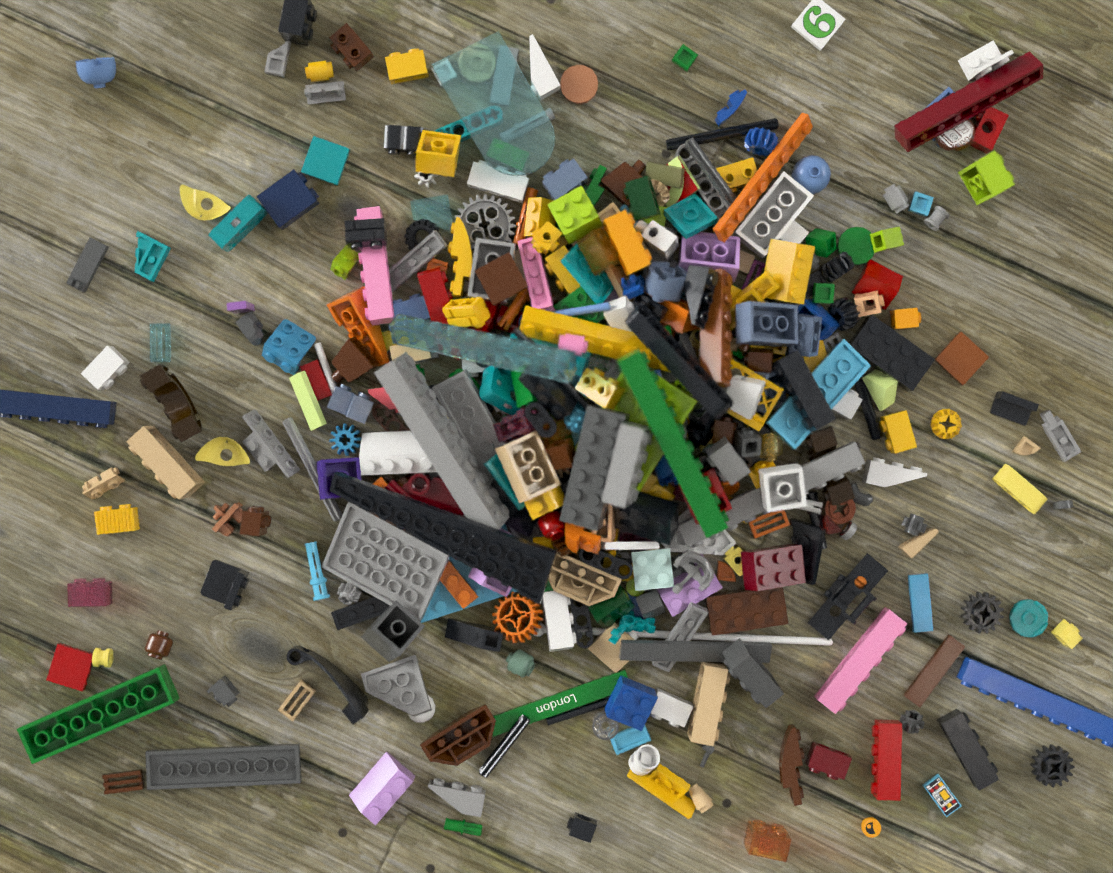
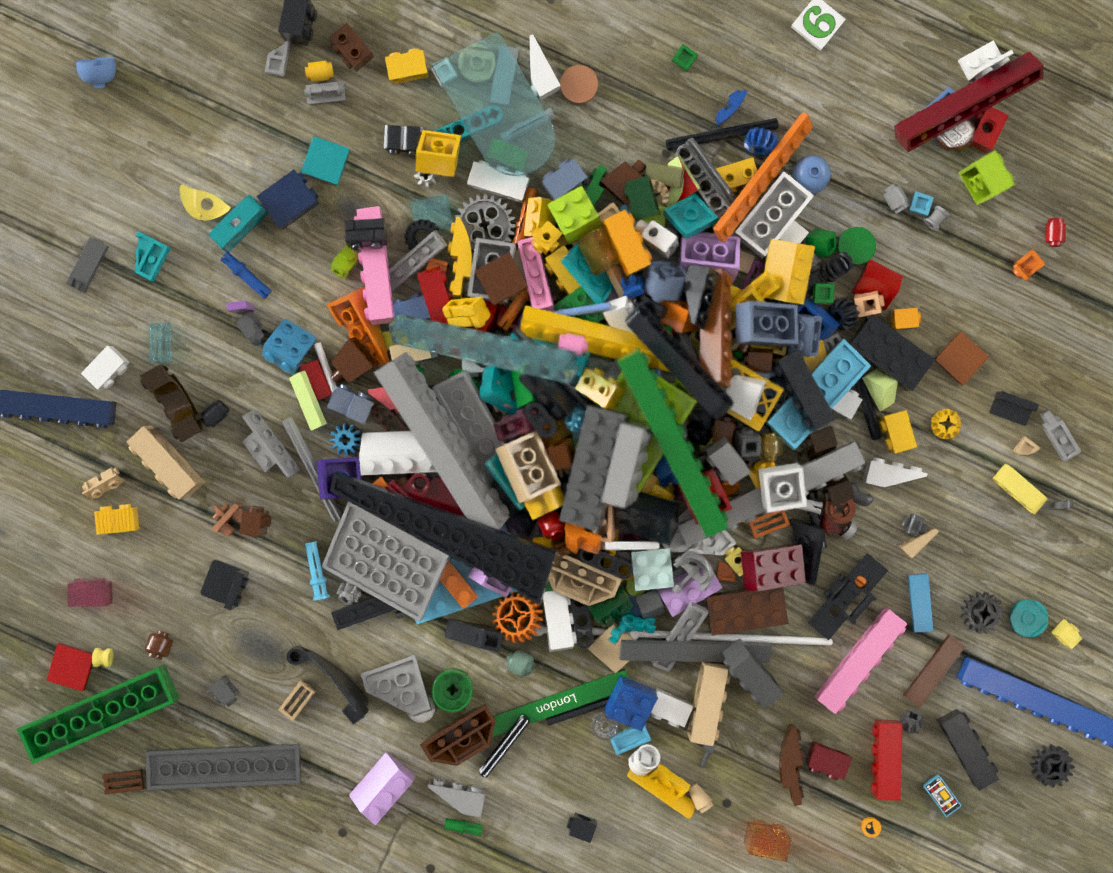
(211, 452): light yellow piece -> none
(214, 413): none -> black brick
(248, 277): none -> blue pin
(392, 631): dark grey slope -> none
(452, 701): none -> green wheel
(887, 239): lime brick -> none
(1028, 265): none -> orange bracket
(1055, 232): none -> red brick

